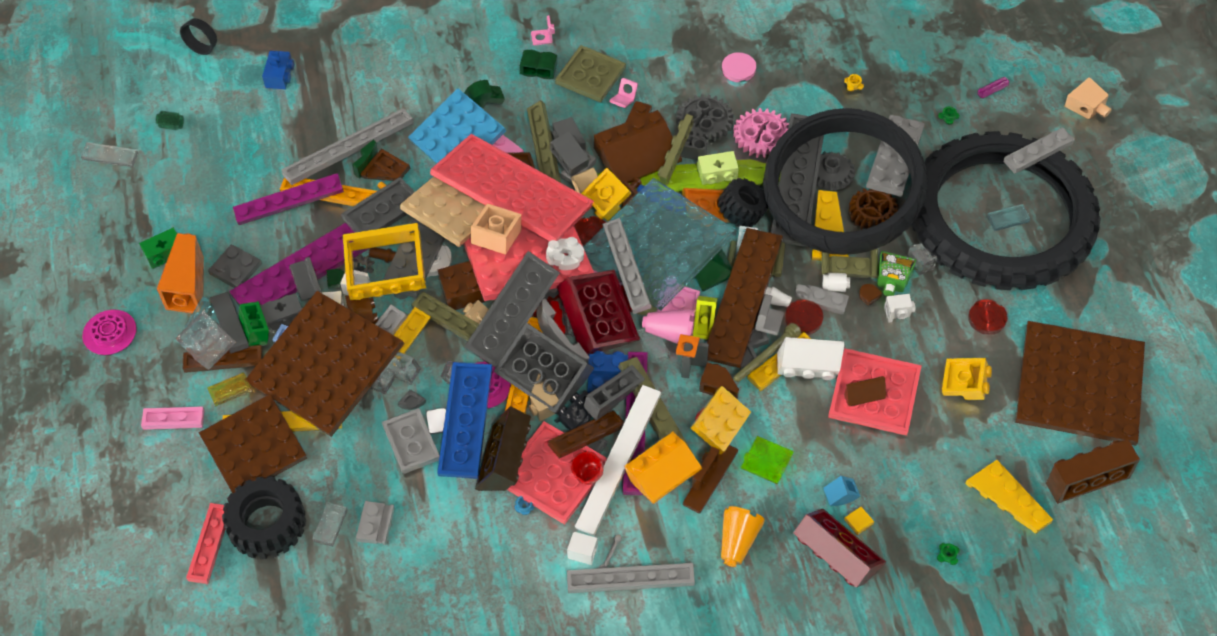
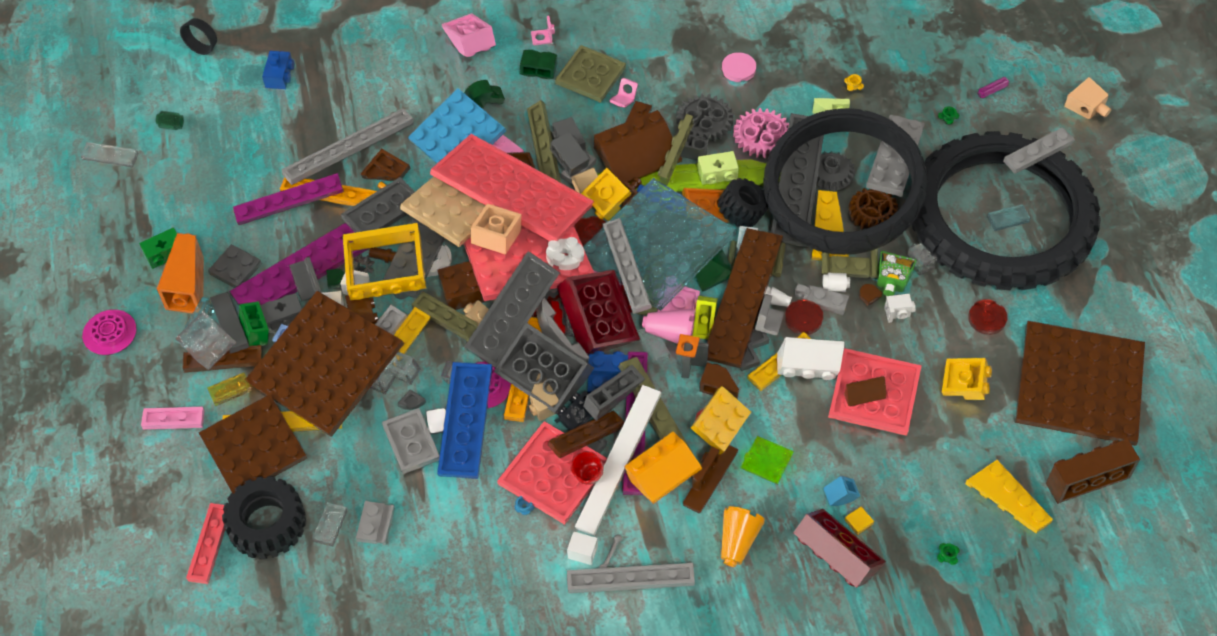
(368, 153): dark green slope -> none
(470, 34): none -> bright pink slope
(504, 451): dark brown slope -> none
(791, 331): olive piece -> none
(824, 104): none -> yellowish green slope

